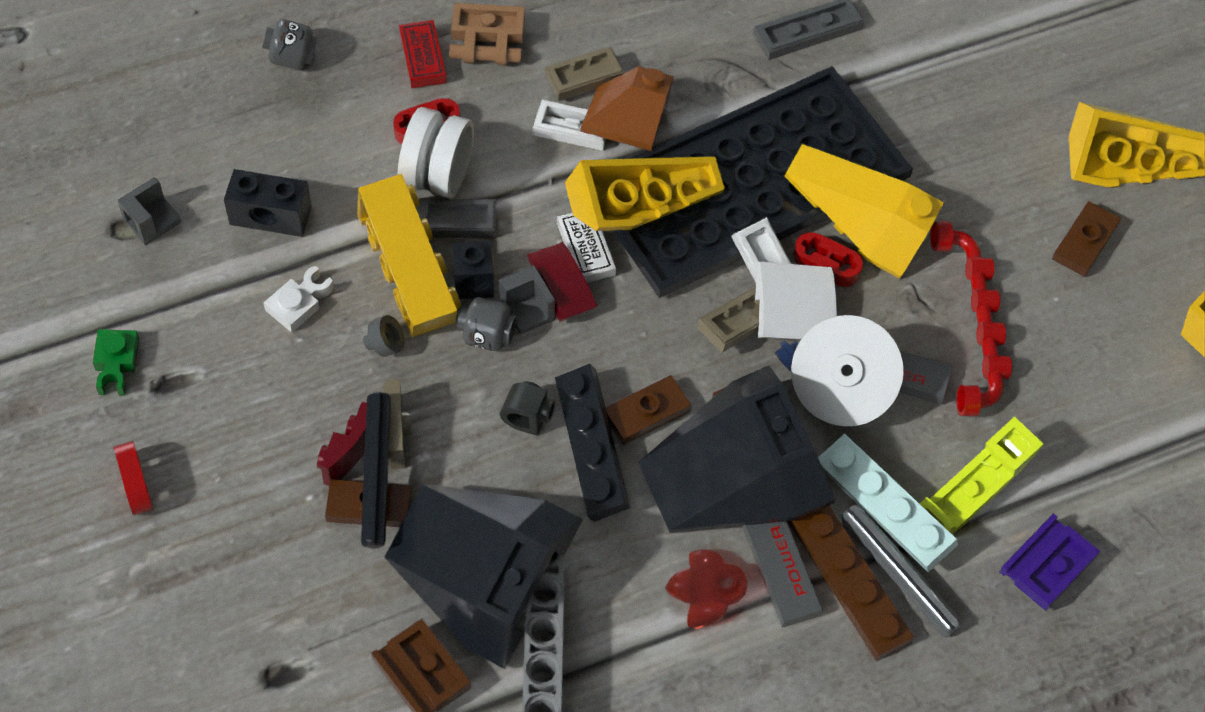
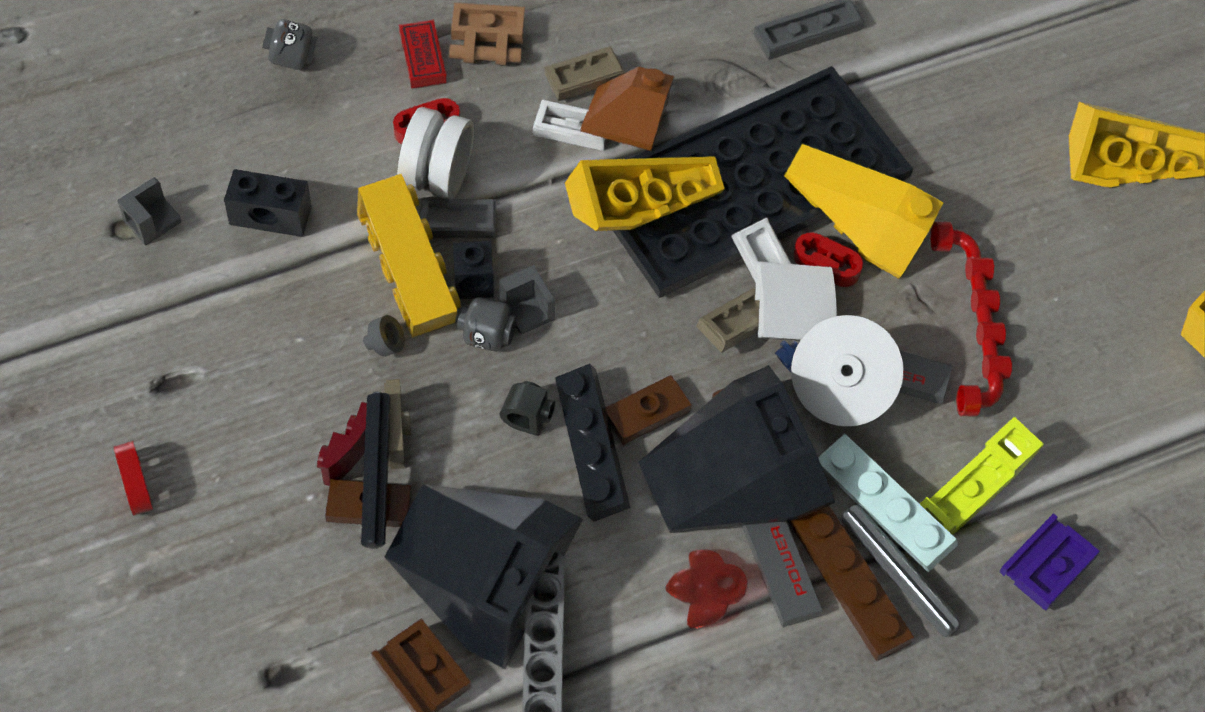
(113, 354): green plate -> none
(296, 302): white plate -> none
(564, 281): dark red slope -> none
(587, 248): white tile -> none
(1086, 238): reddish brown plate -> none

